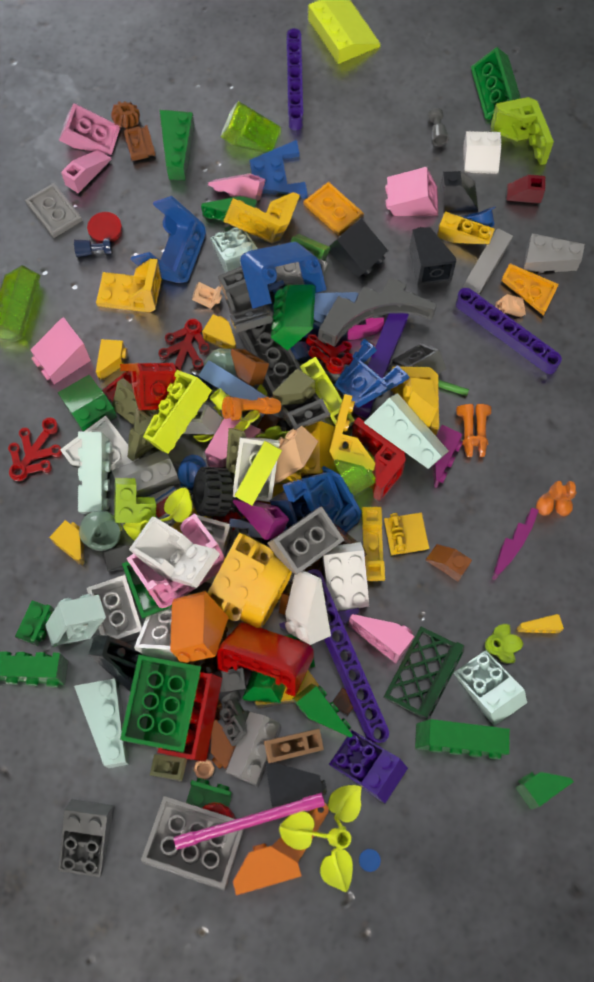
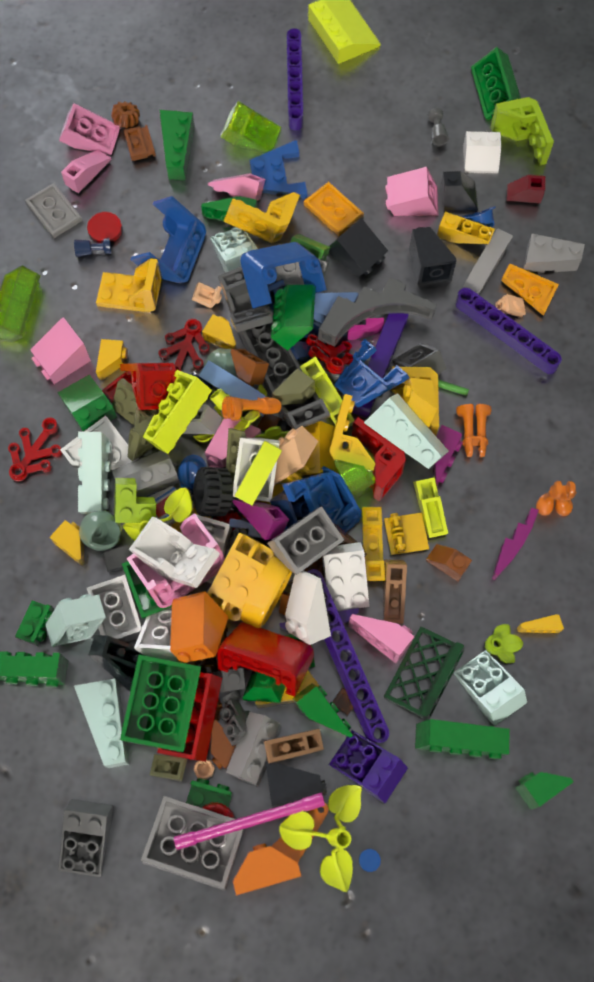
(394, 590): none -> medium nougat slope
(431, 507): none -> neon yellow slope

